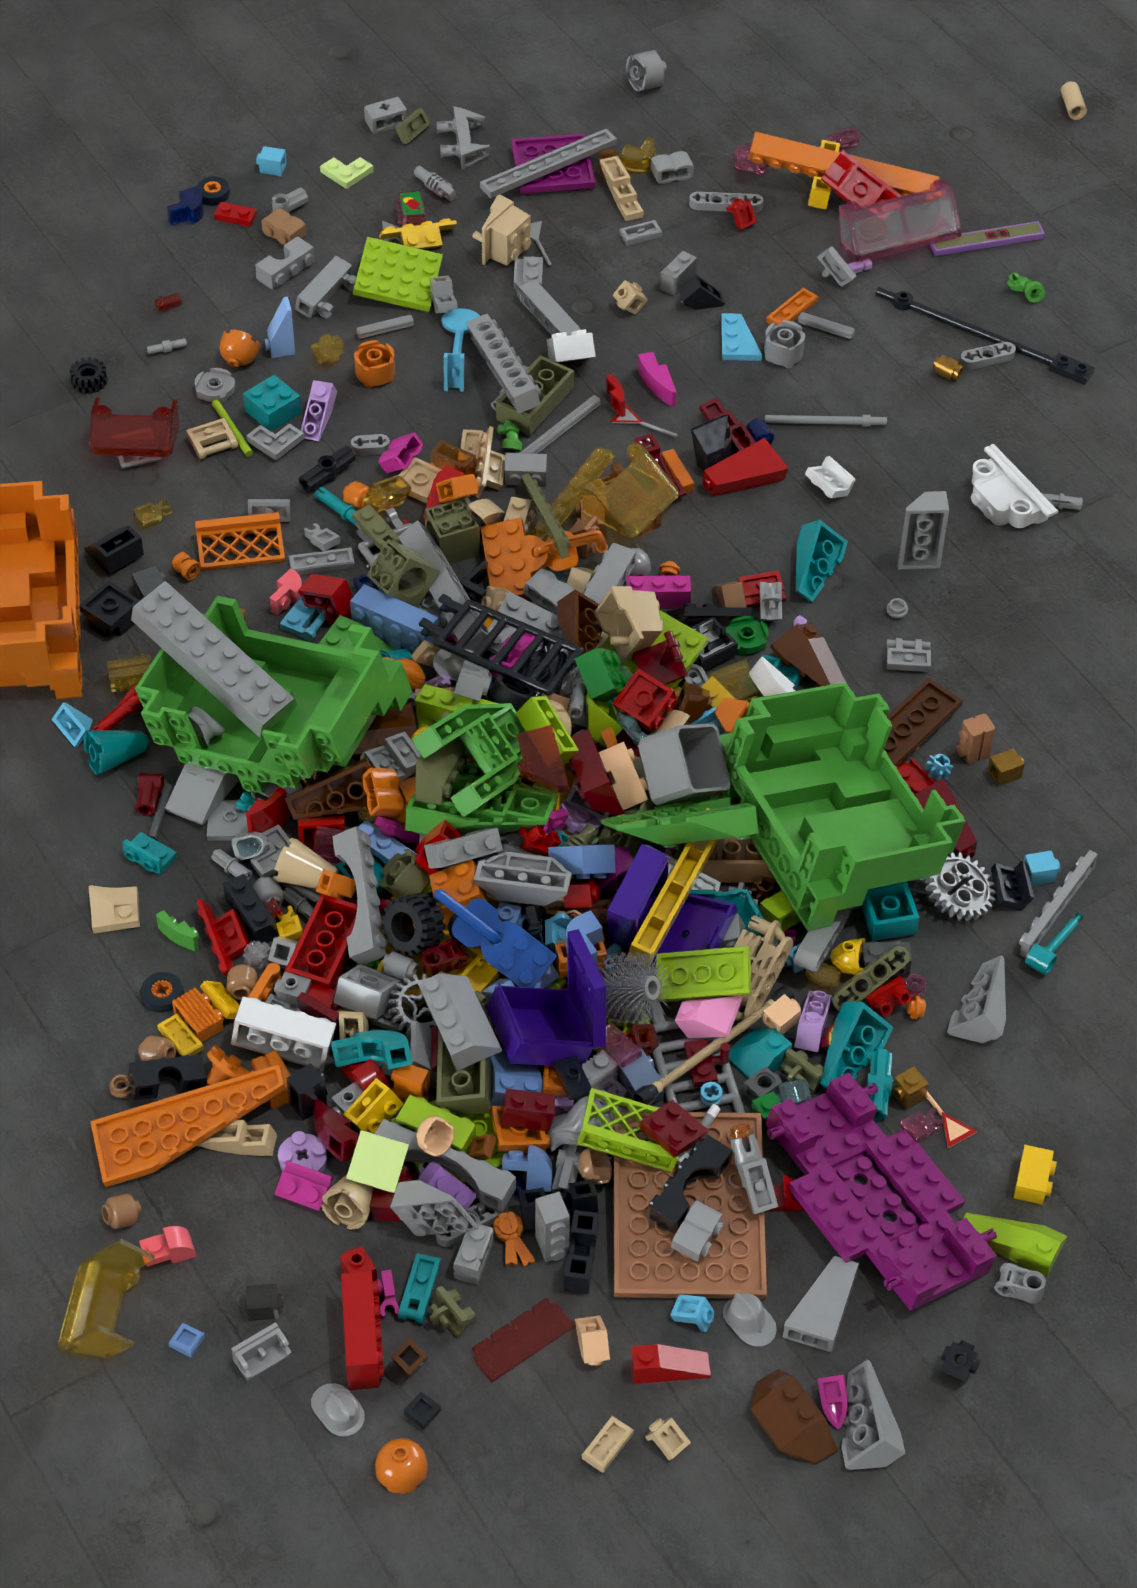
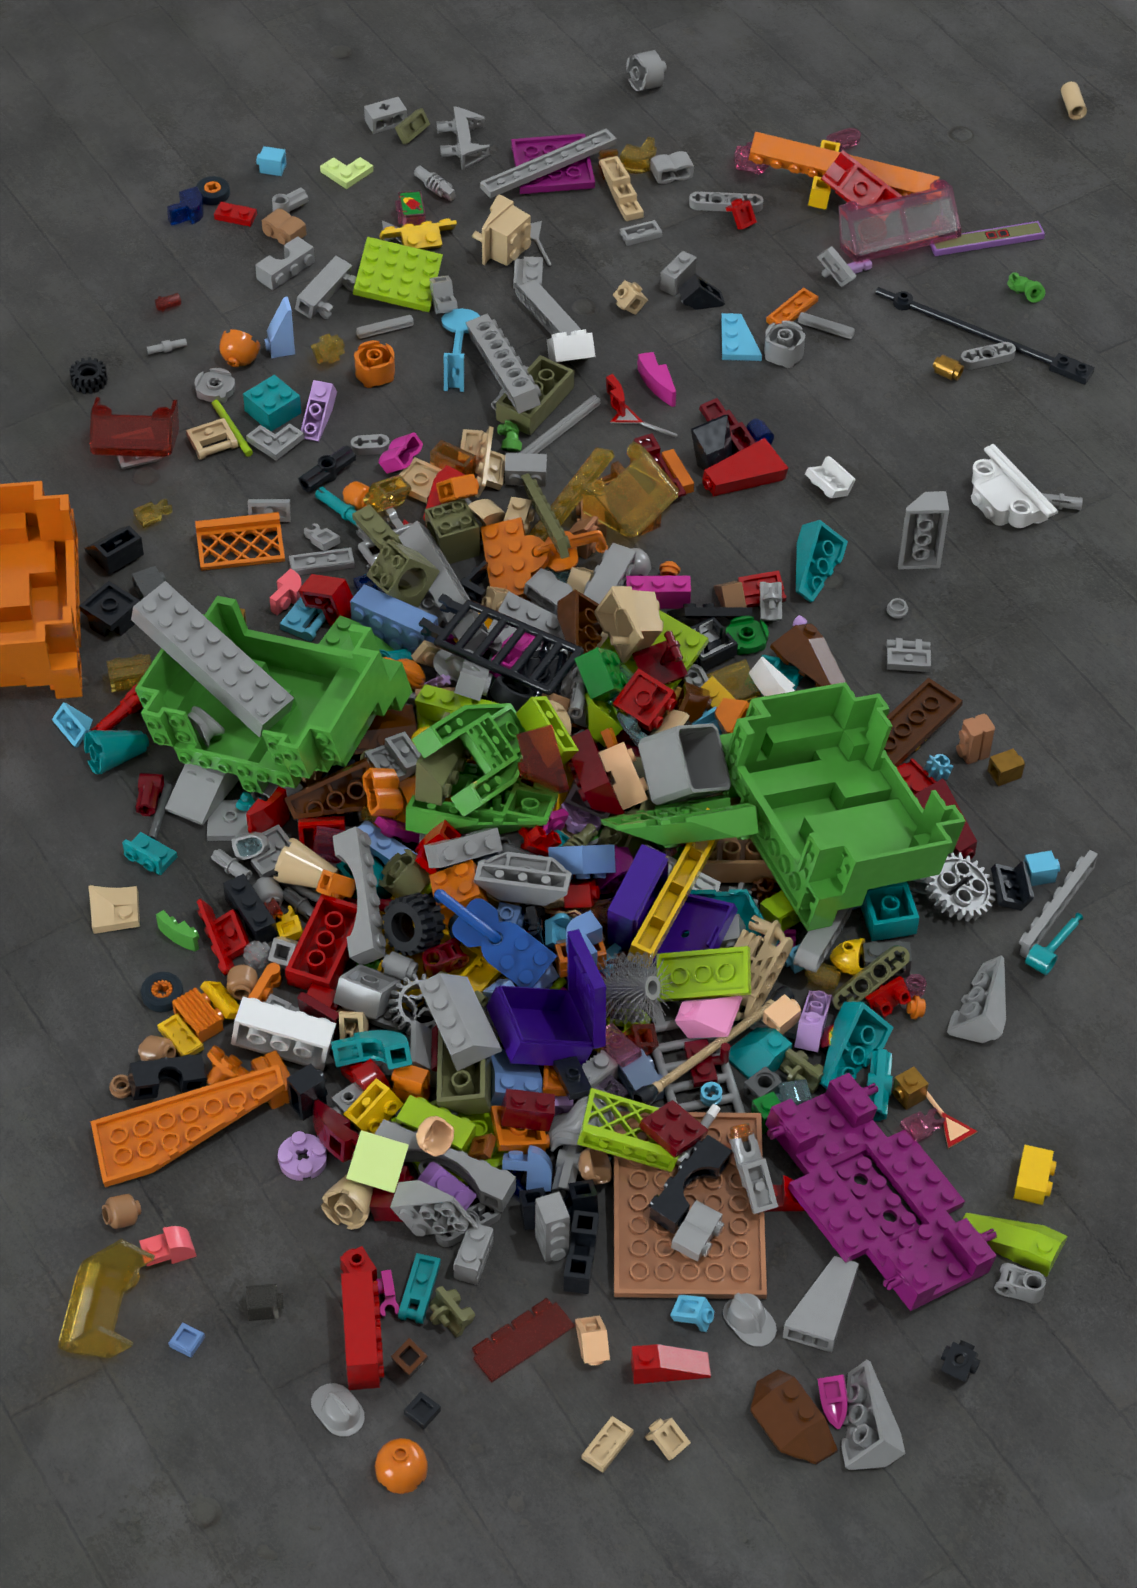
(183, 564): orange wheel -> none
(243, 1139): tan slope -> none
(261, 1352): light grey hinge -> none
(291, 986): light grey brick -> none
(303, 1185): dark pink plate -> none
(509, 1228): orange piece -> none
(865, 420): light grey bar -> none

